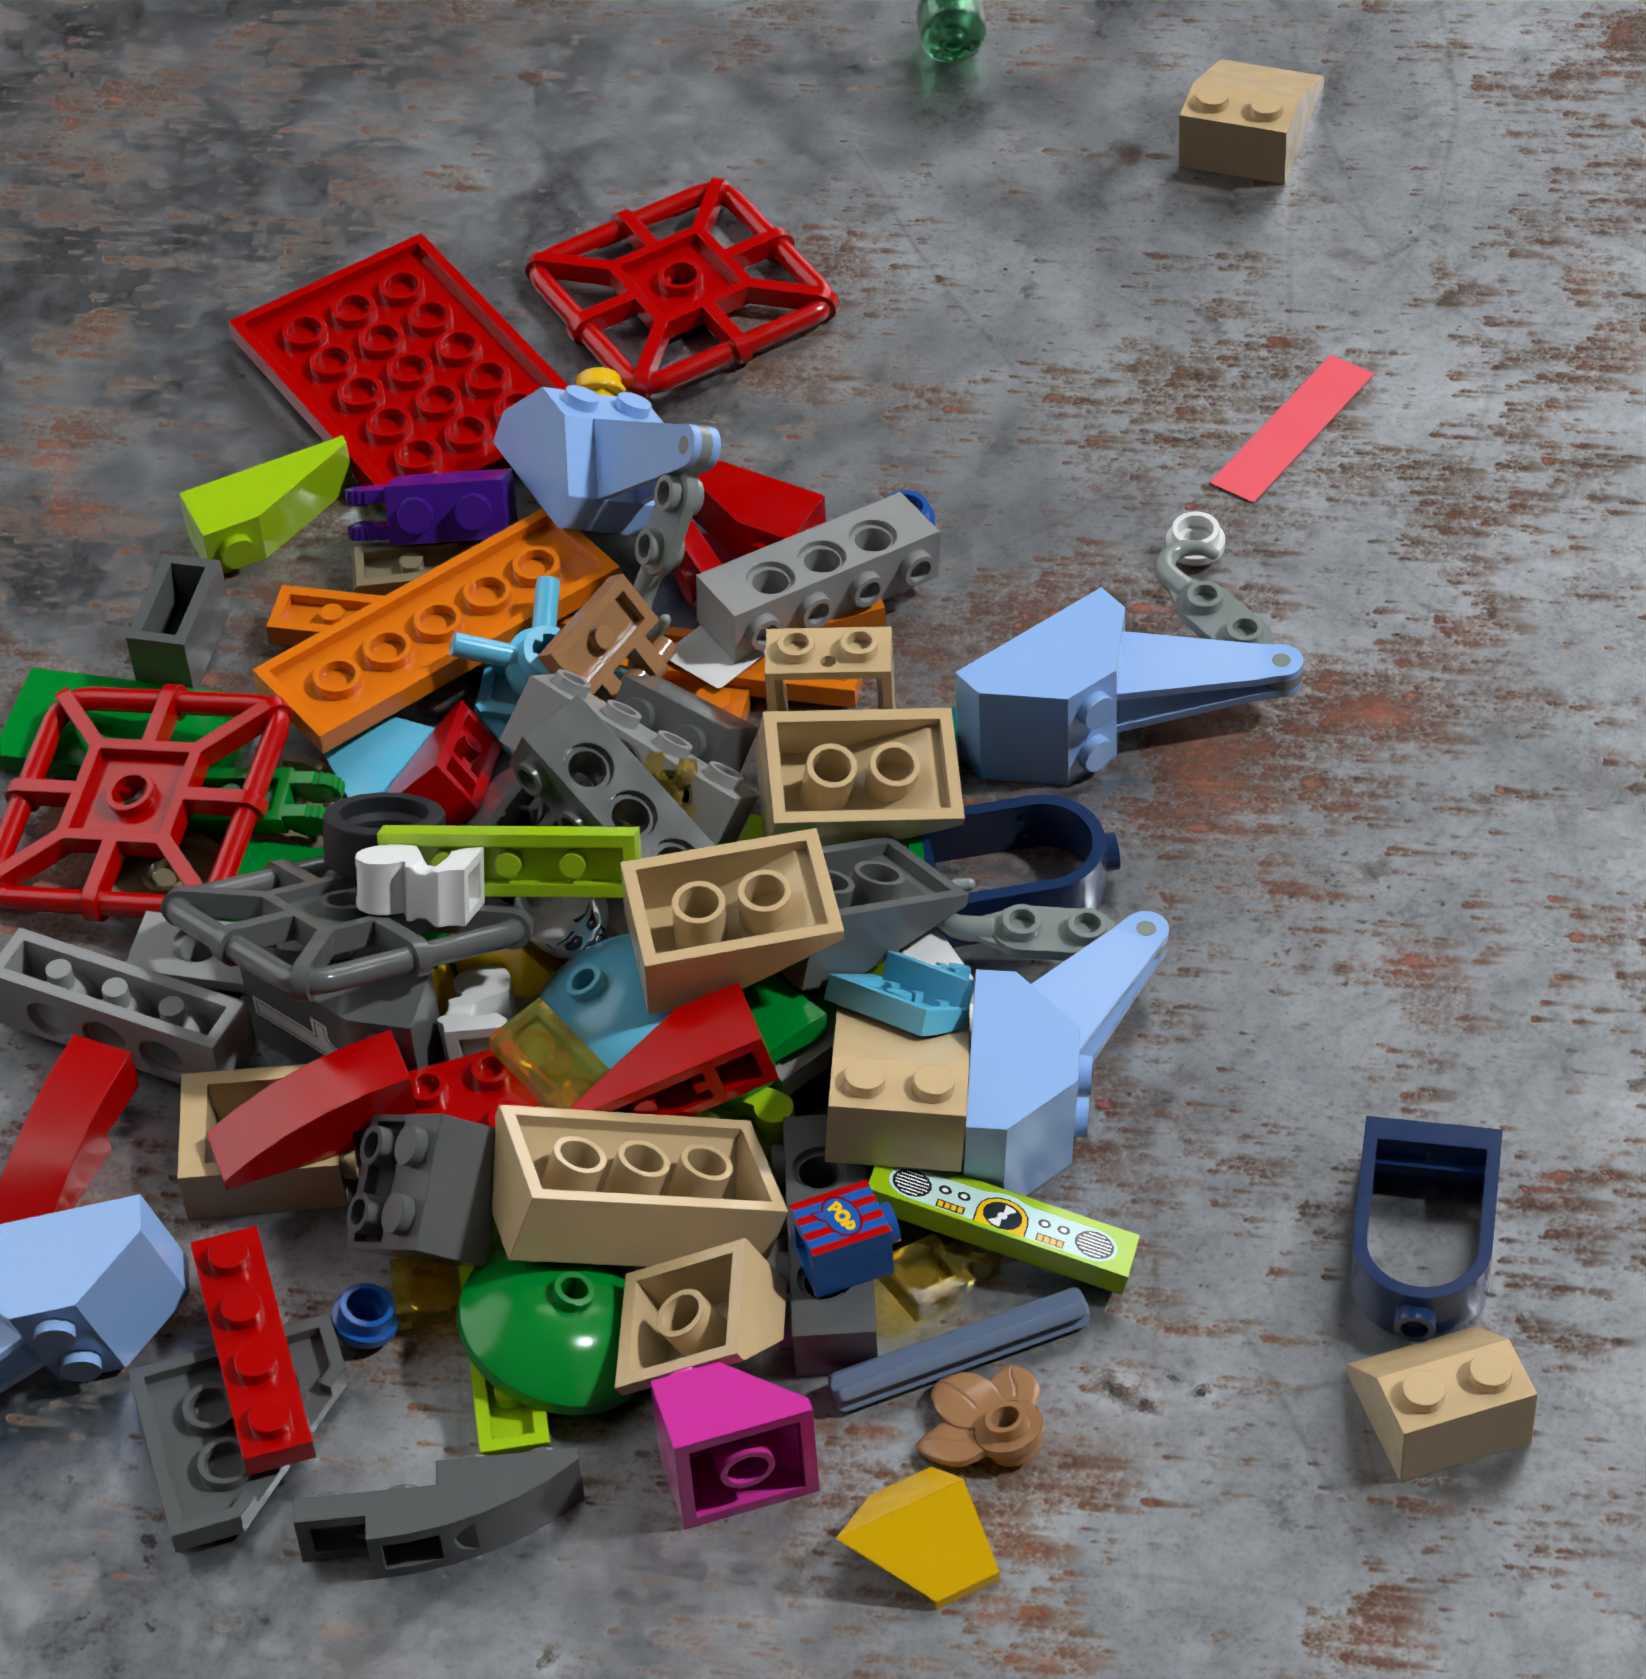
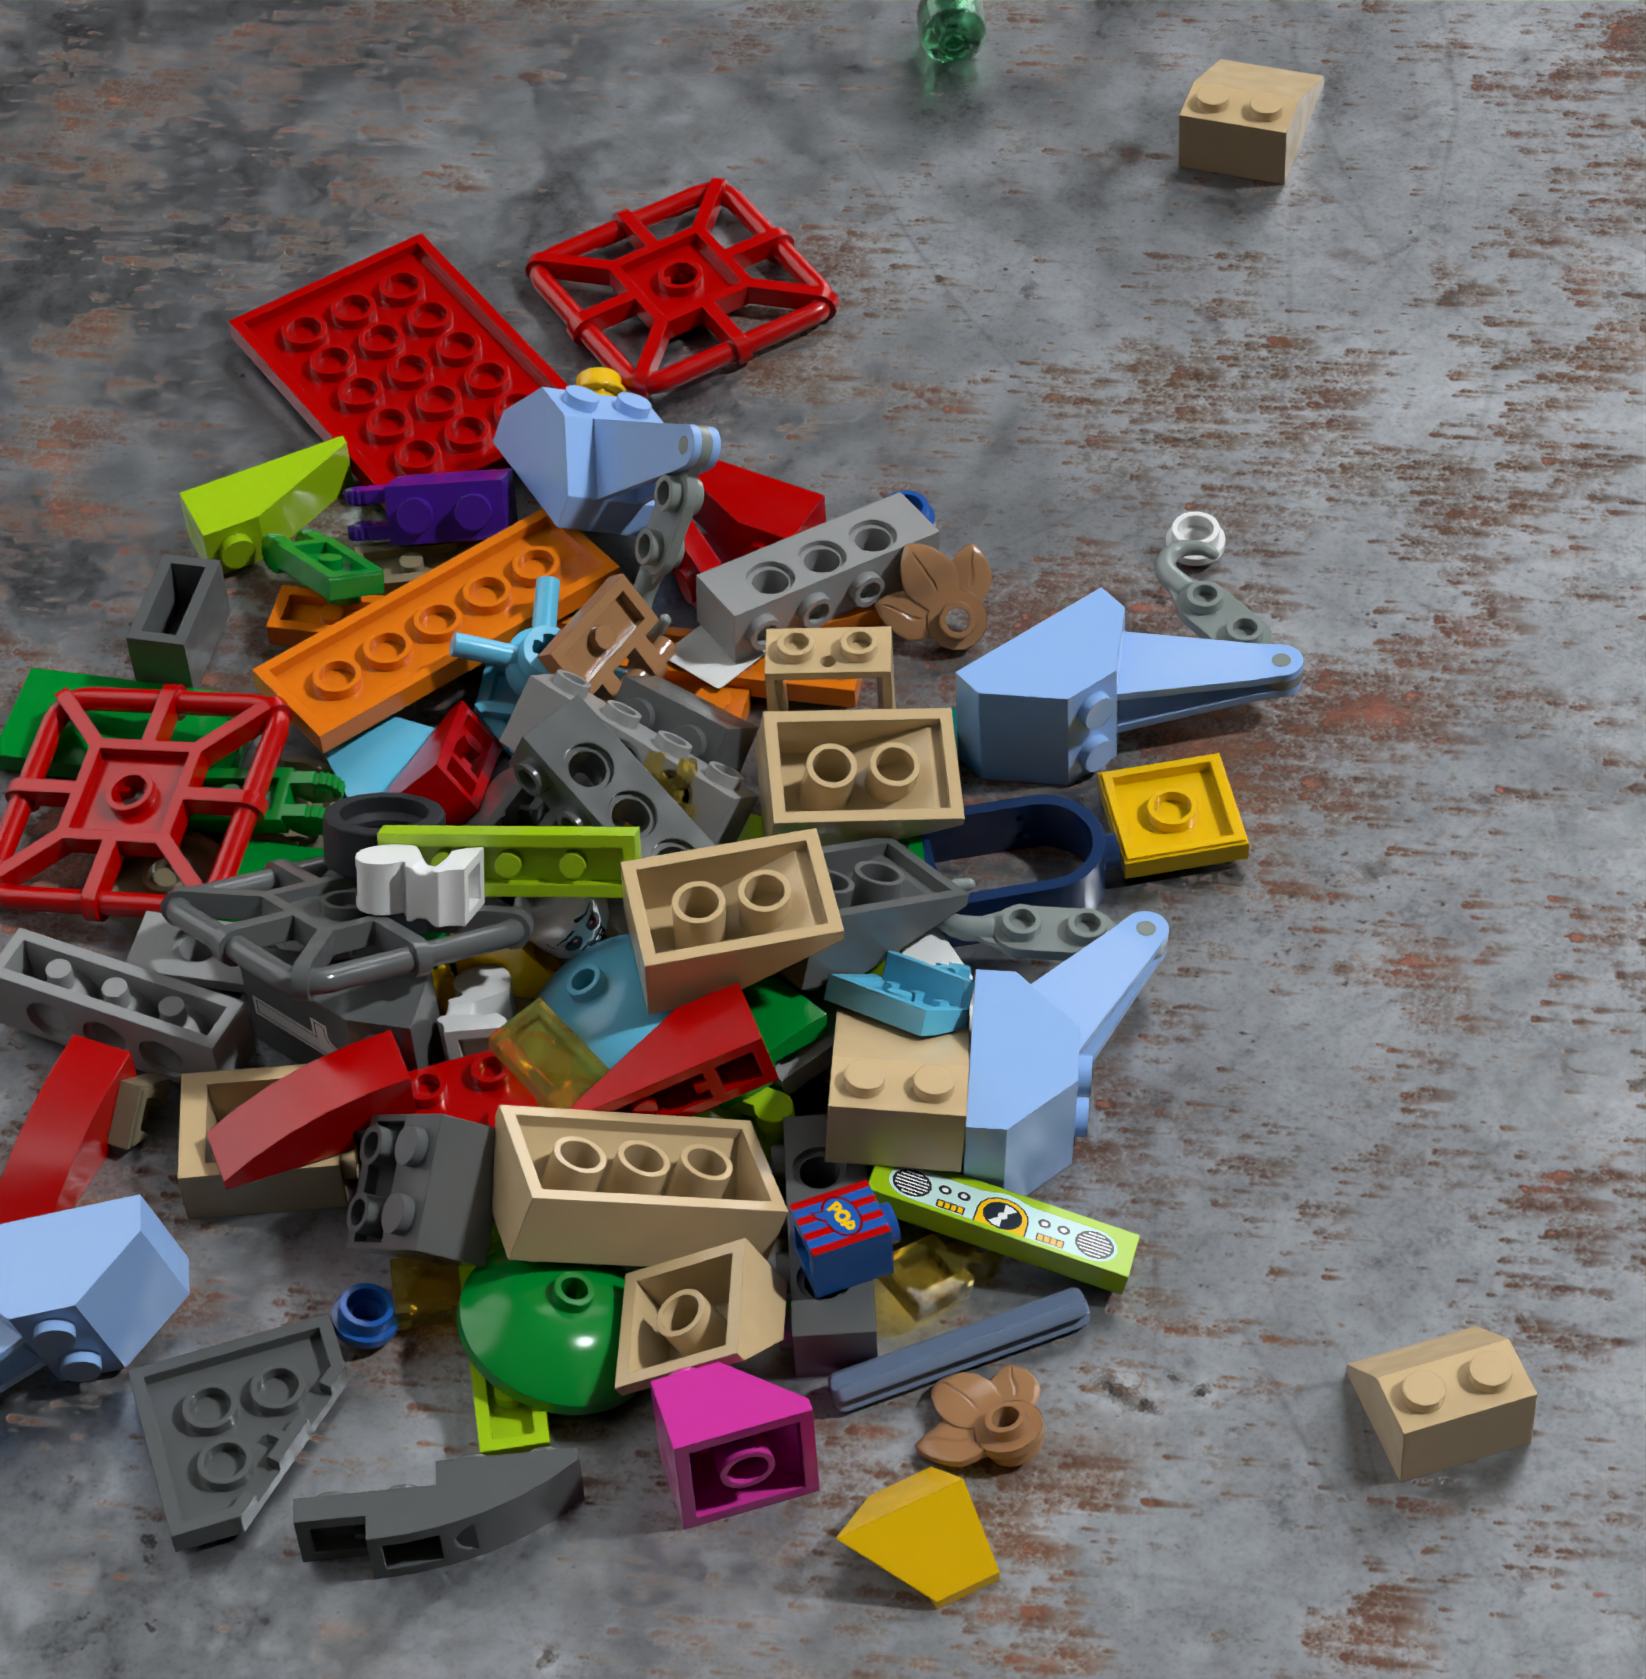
(133, 1104): none -> dark tan tile
(252, 1351): red plate -> none
(323, 566): none -> green hinge
(933, 589): none -> medium nougat plate
(1173, 815): none -> yellow plate
(1291, 428): coral sticker -> none
(1433, 1157): dark blue window -> none

